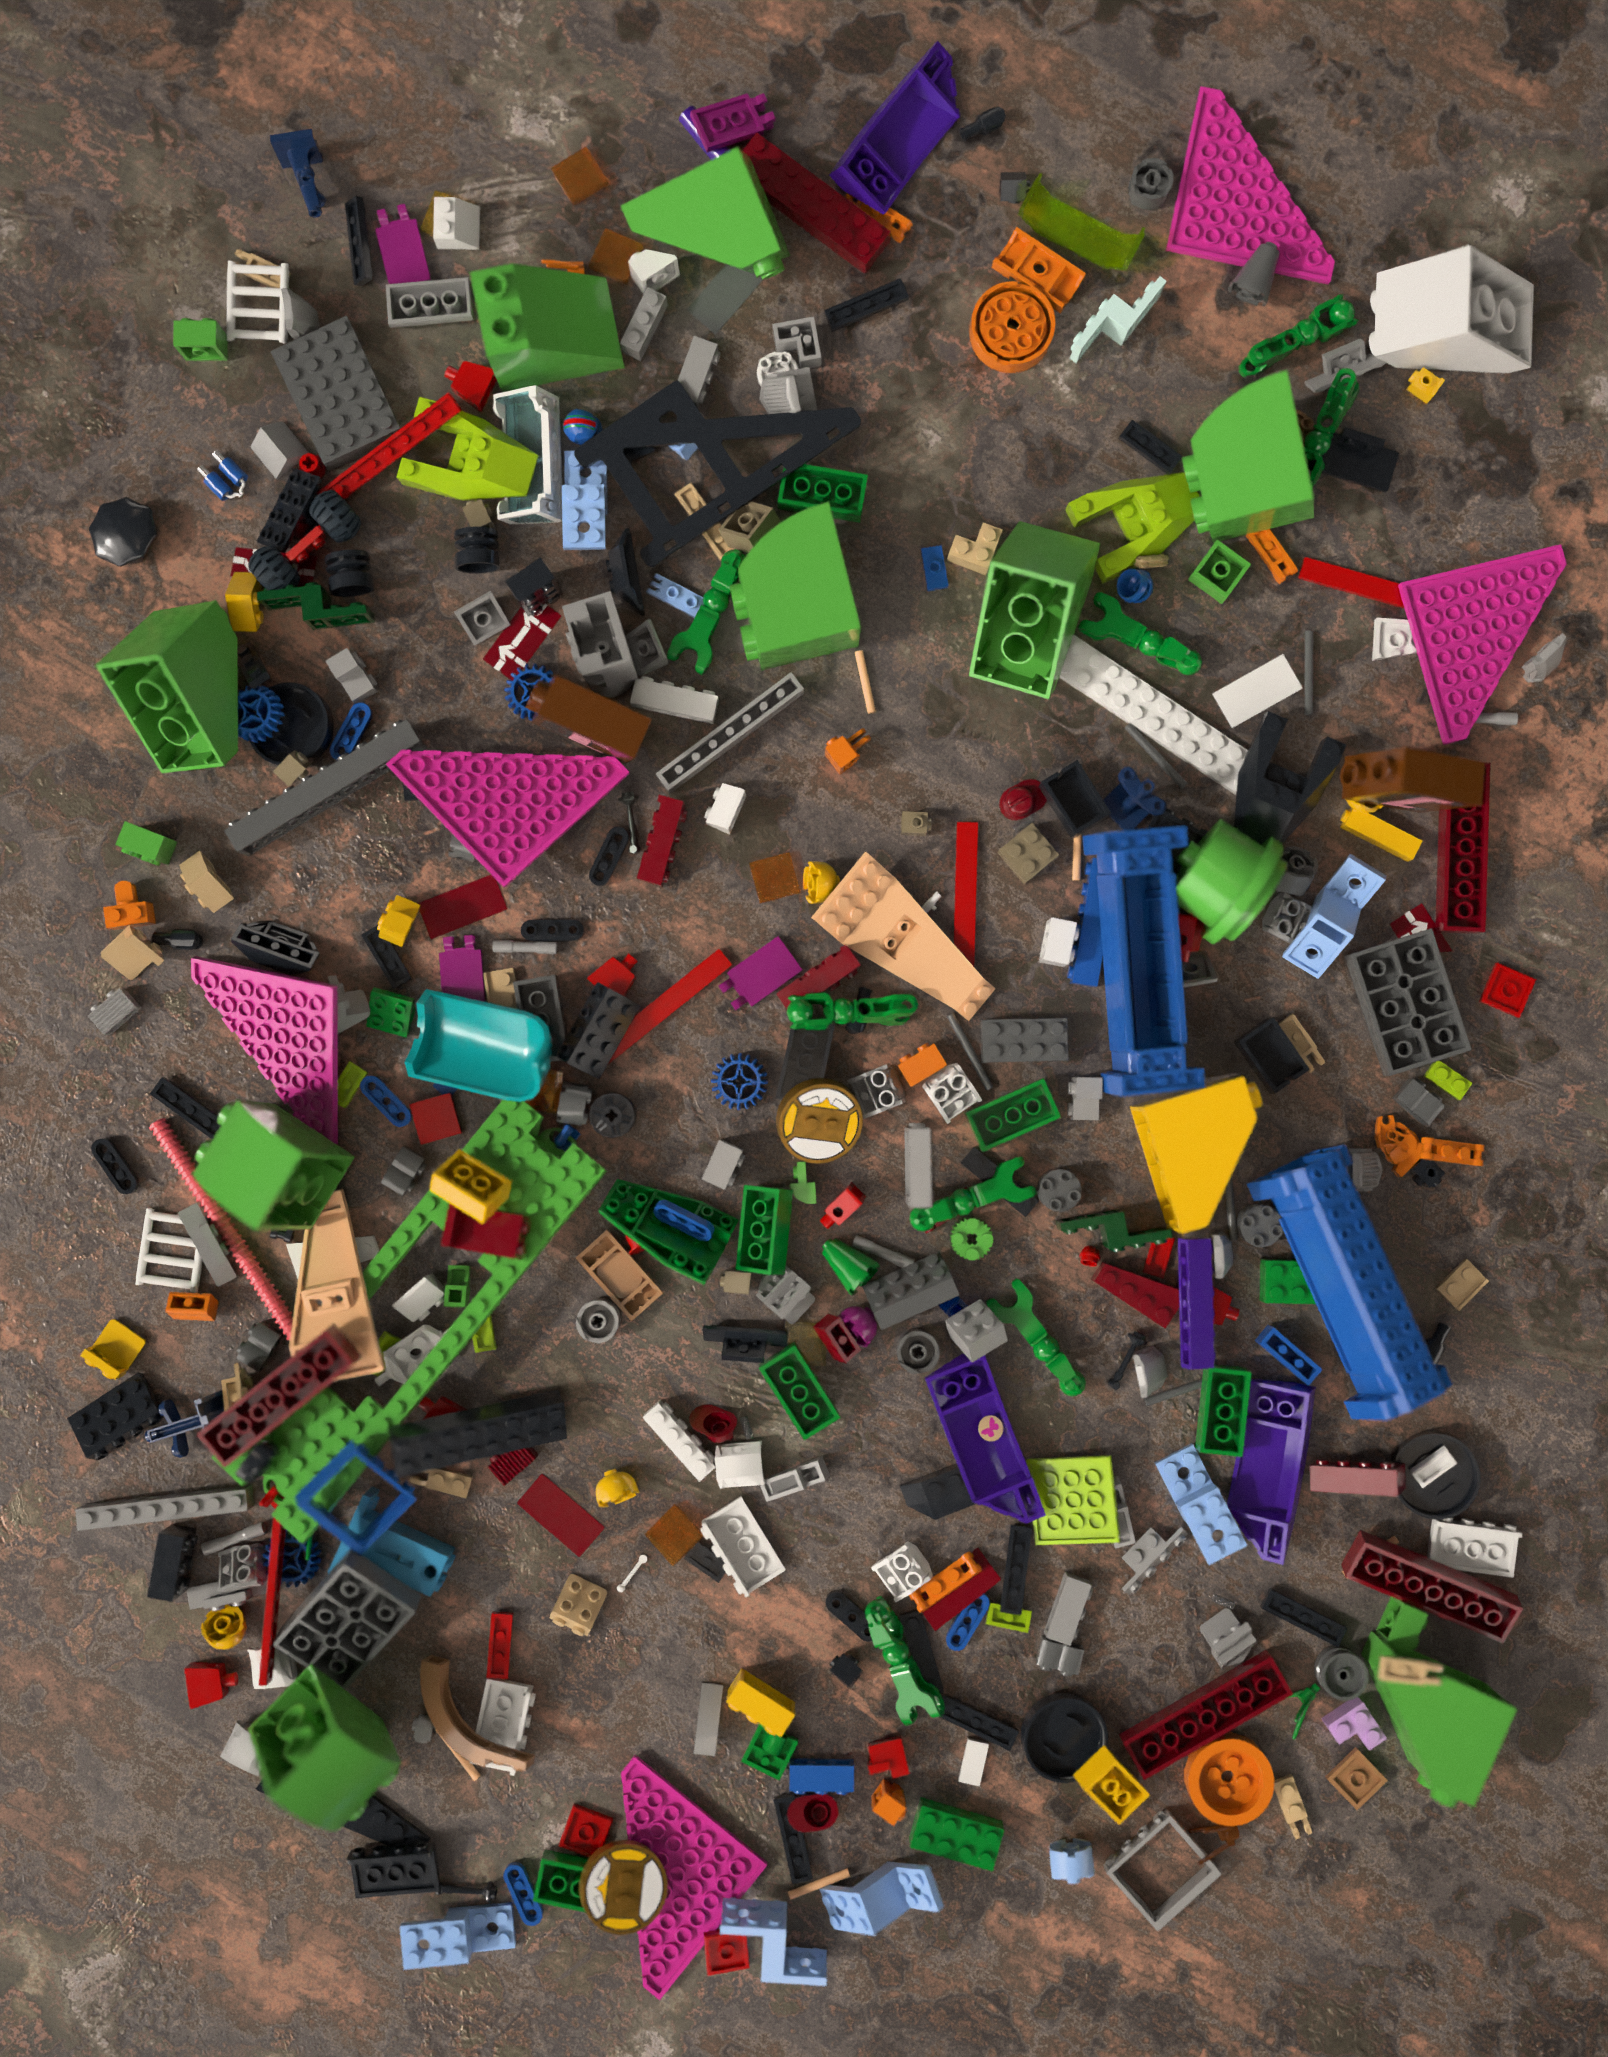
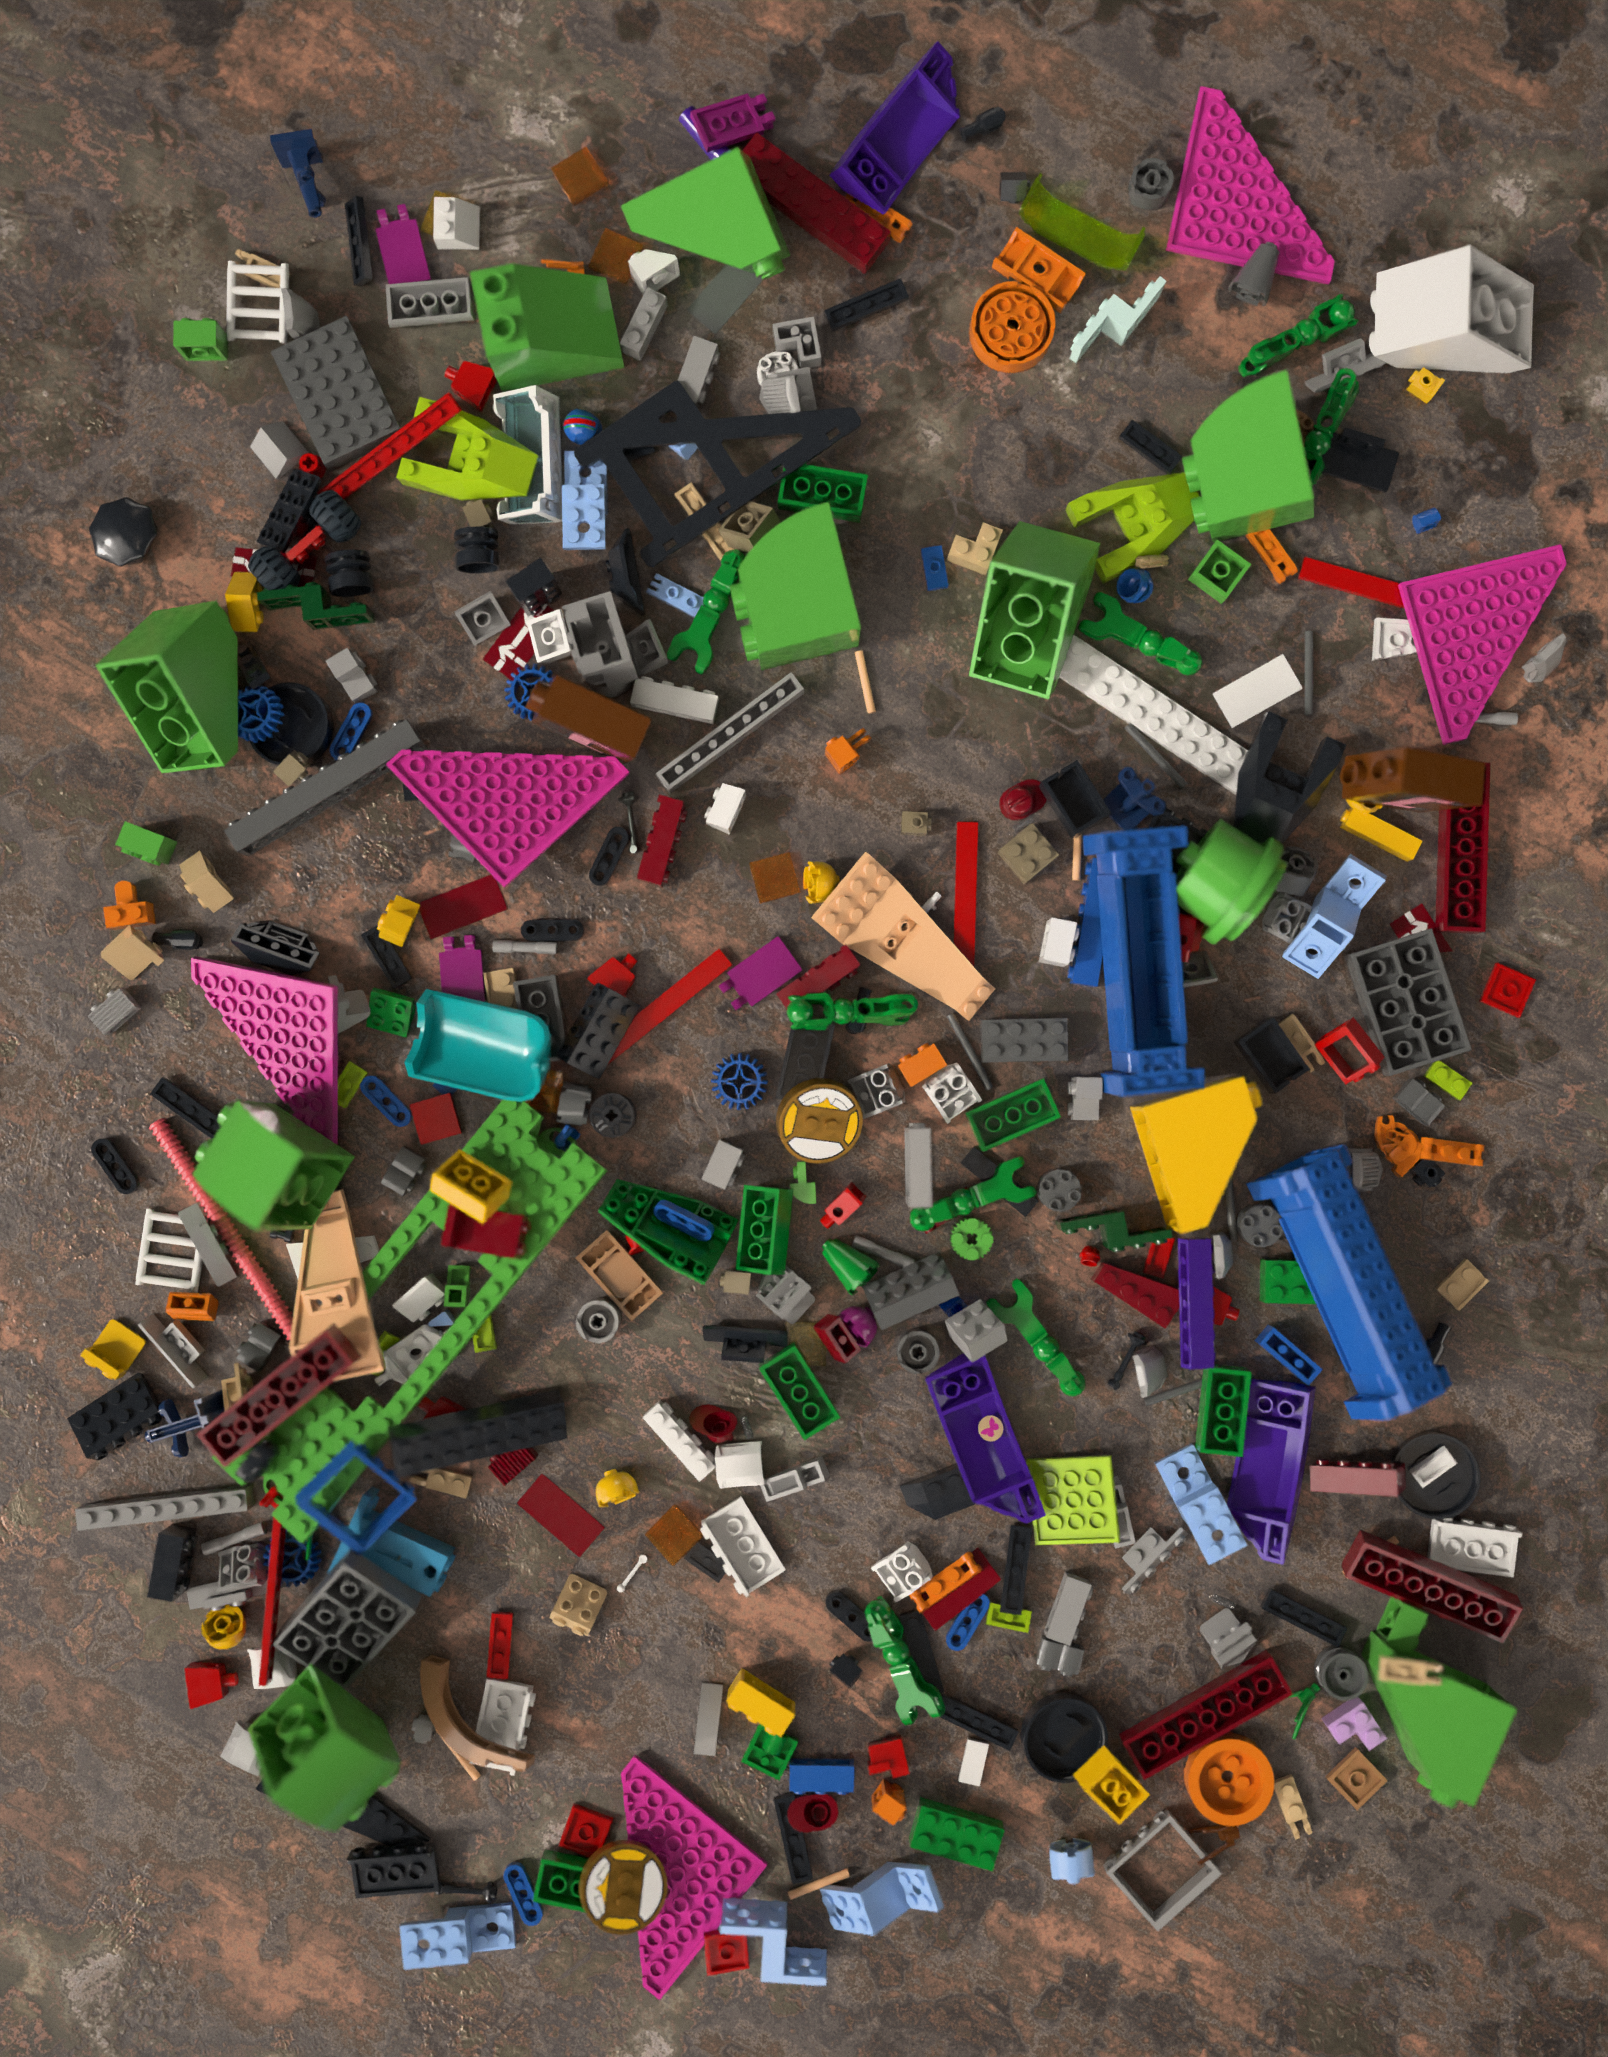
(177, 1346): none -> light grey bracket
(217, 484): blue piece -> none
(444, 1319): none -> light blue slope
(549, 637): none -> white slope
(1360, 1040): none -> red window
(1426, 520): none -> blue brick

